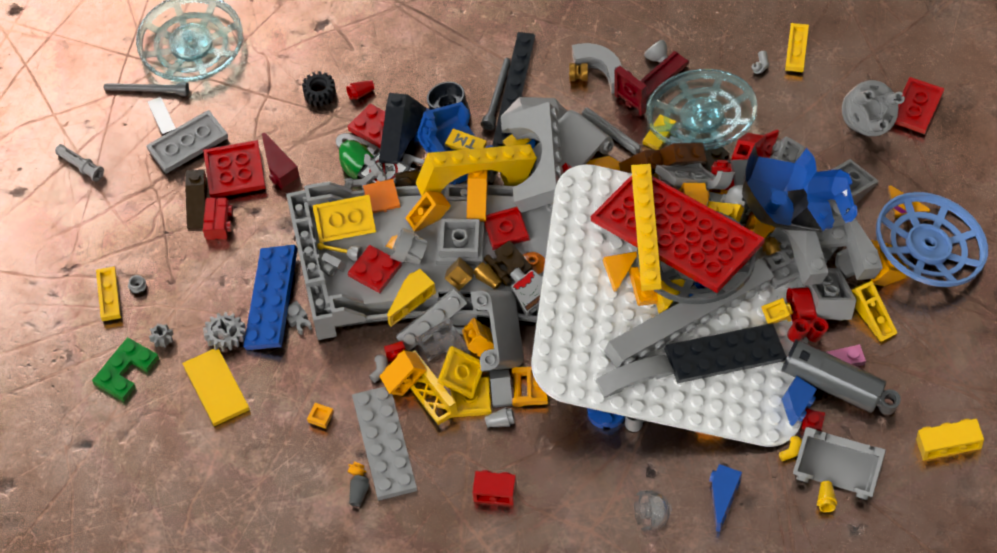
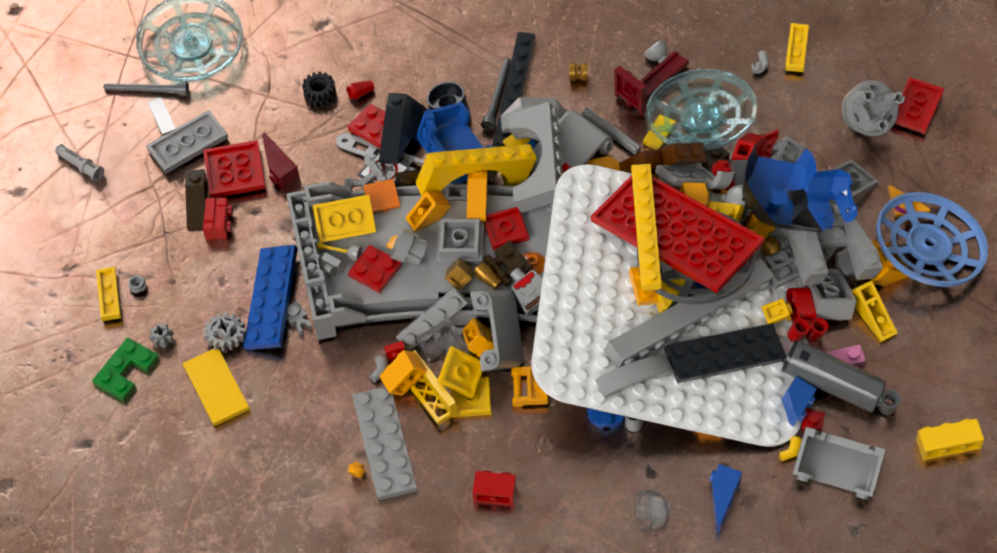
(320, 415): light orange plate -> none
(352, 157): green piece -> none
(358, 490): dark grey cone -> none
(413, 292): yellow slope -> none
(461, 141): yellow tile -> none
(500, 418): light grey cone -> none
(501, 388): light grey slope -> none
(598, 58): light grey arch -> none
(618, 266): light orange tile -> none
(826, 499): yellow cone -> none

